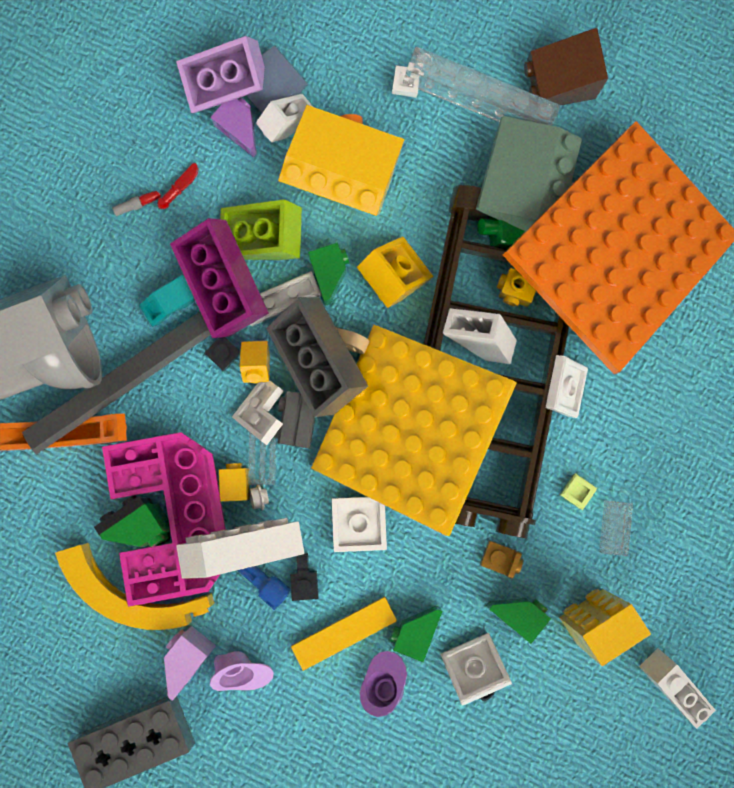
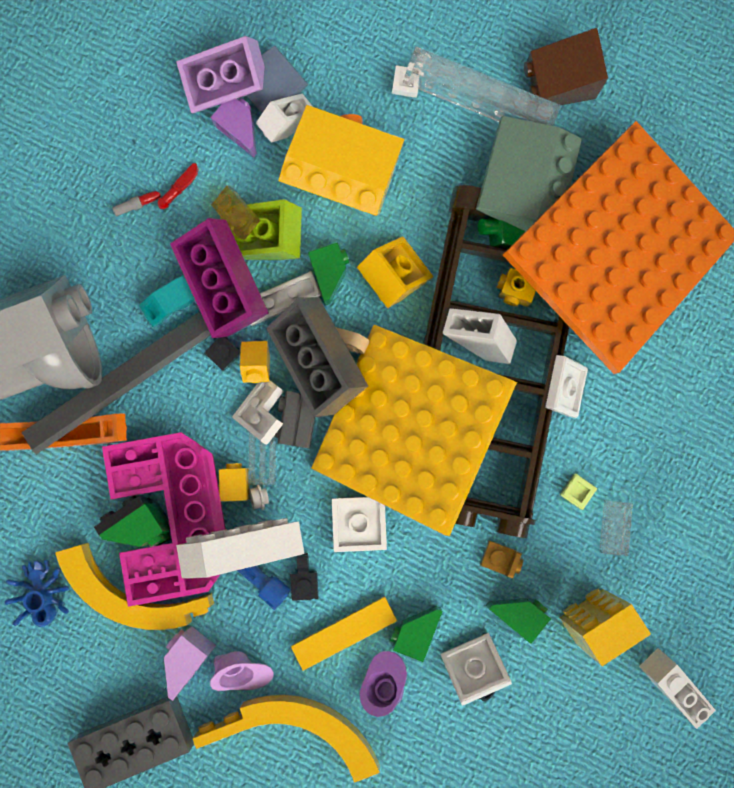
(39, 599): none -> blue animal
(235, 212): none -> clear yellow plate
(300, 713): none -> yellow arch

